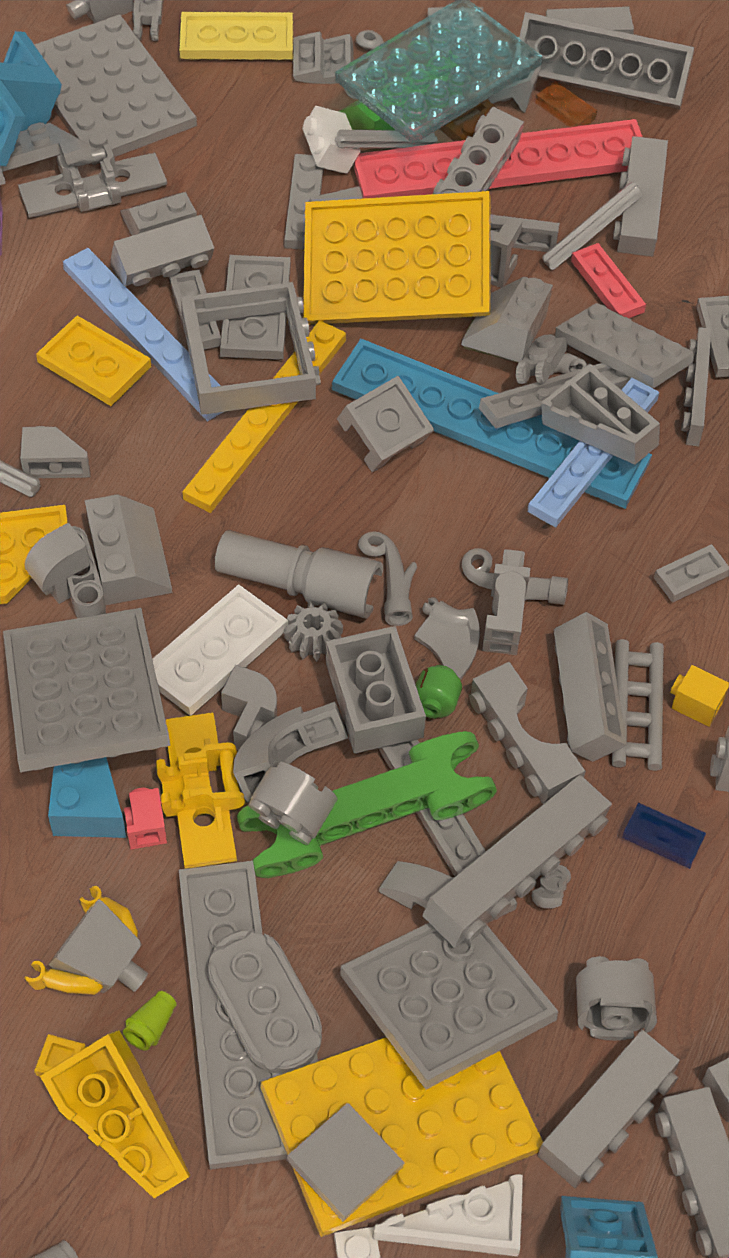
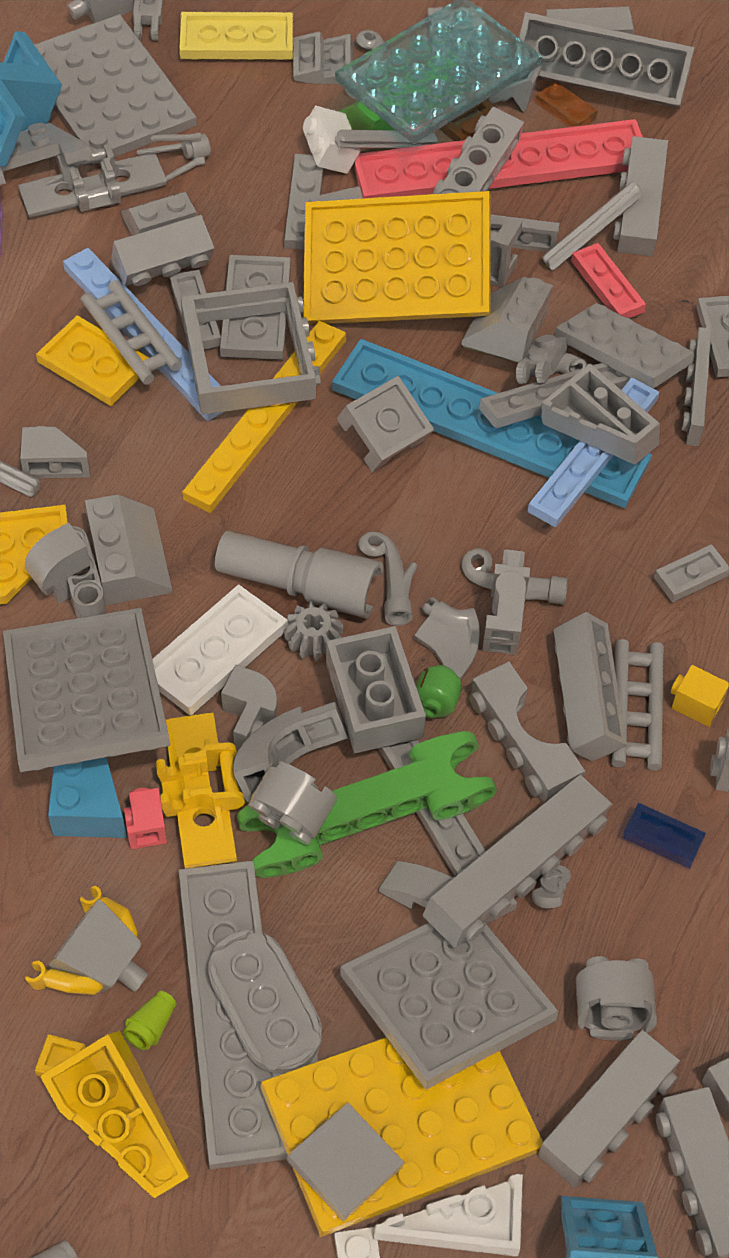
(127, 347): none -> light grey bar
(193, 146): none -> light grey plant

